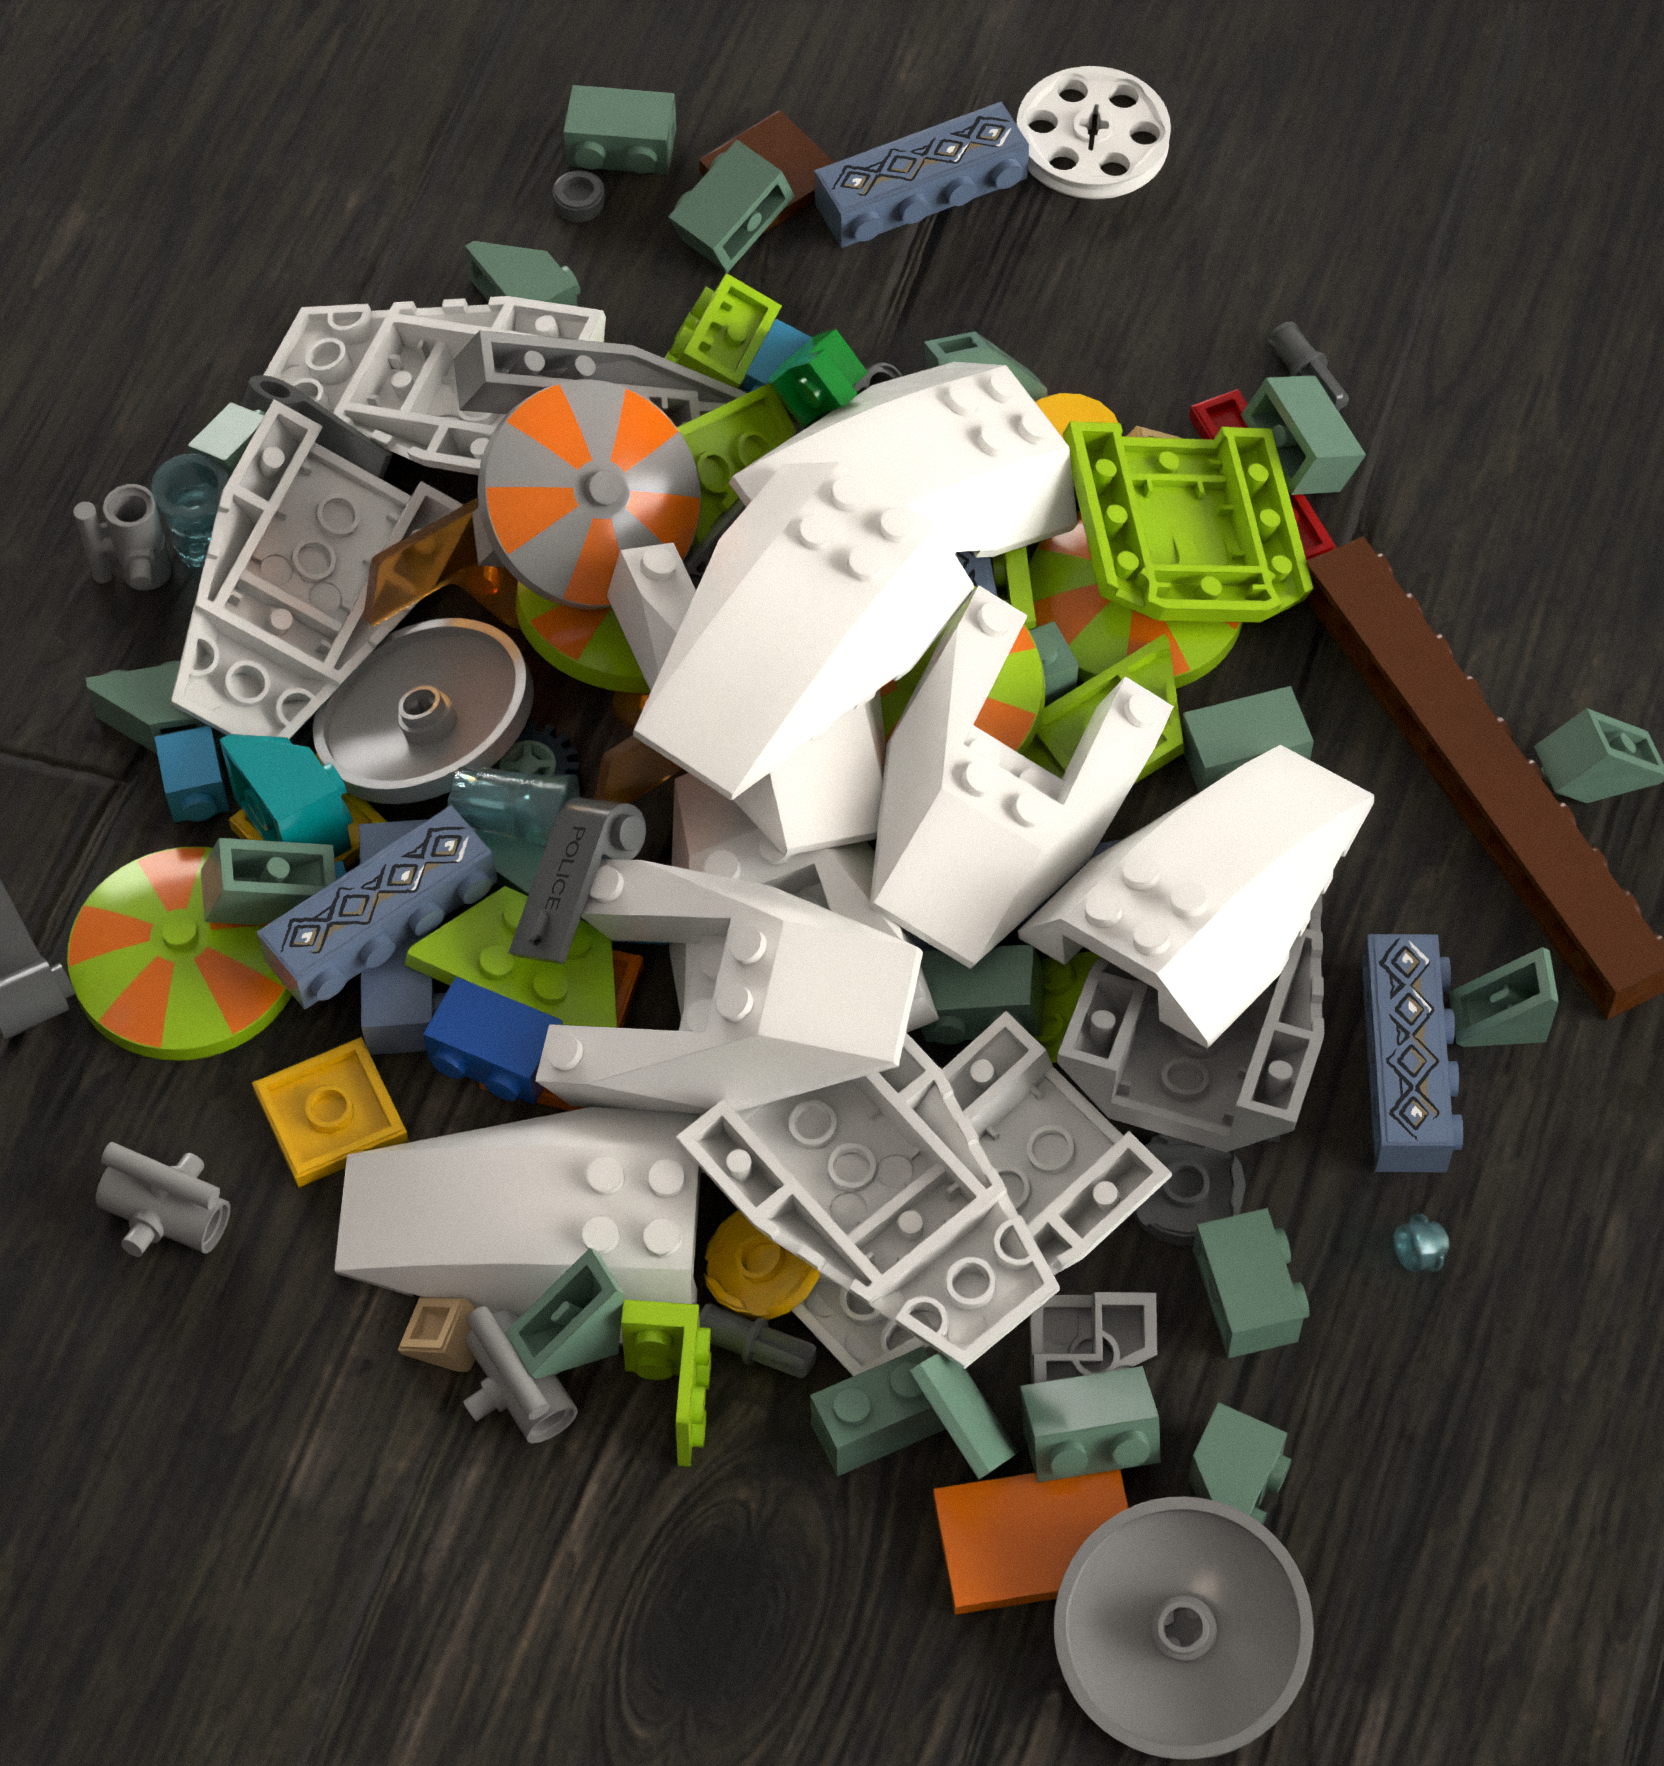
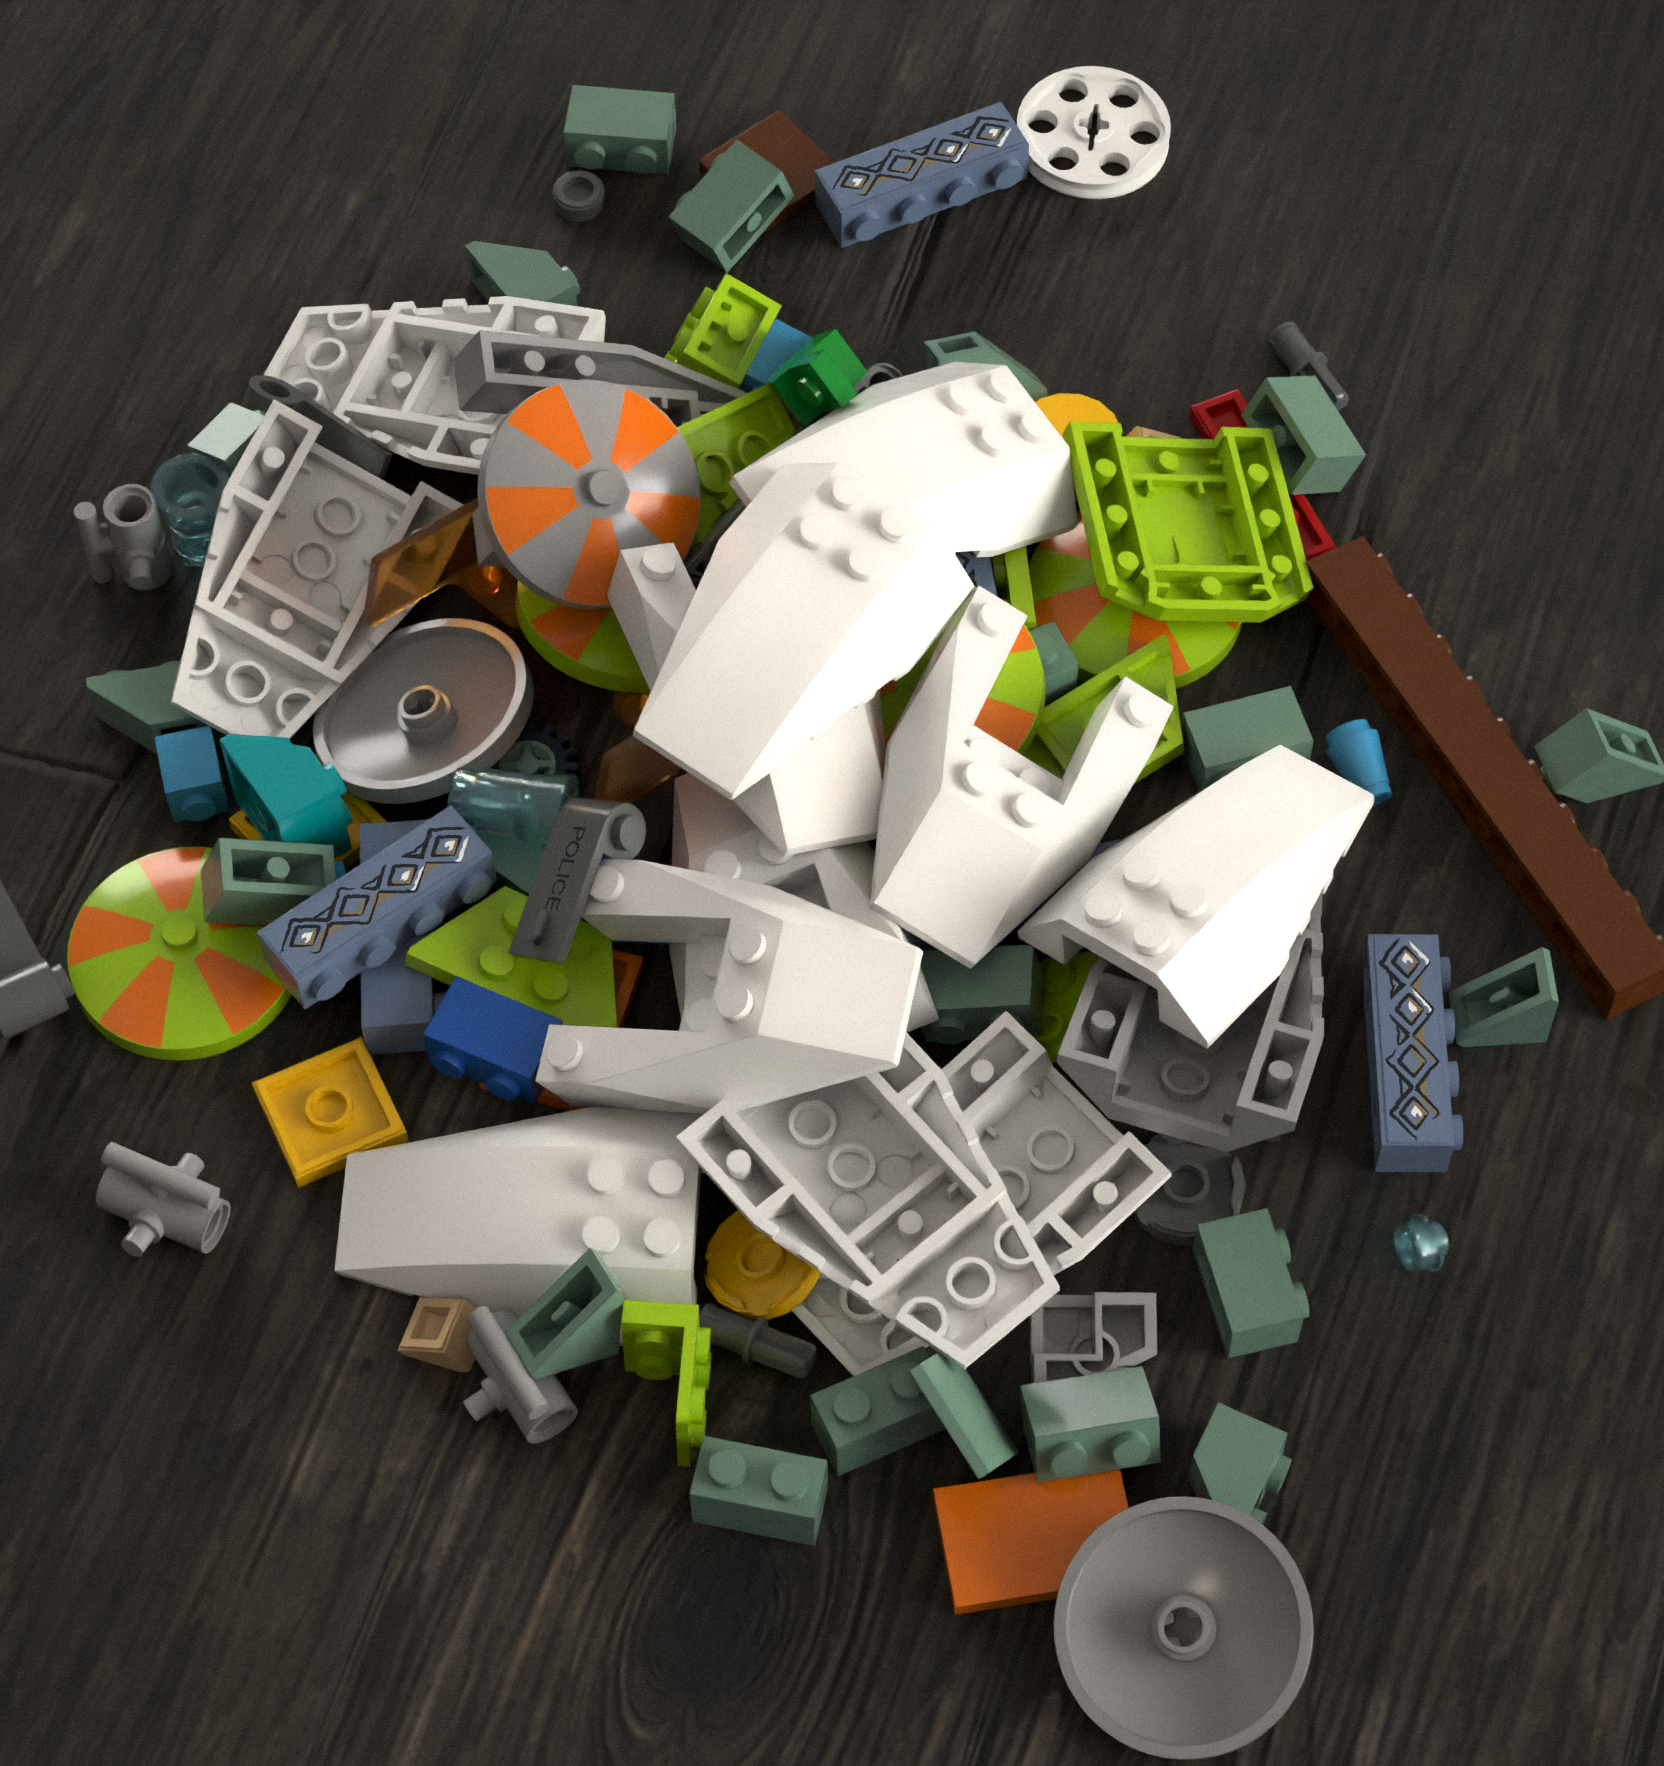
(759, 1490): none -> sand green brick
(1359, 758): none -> dark azure cone

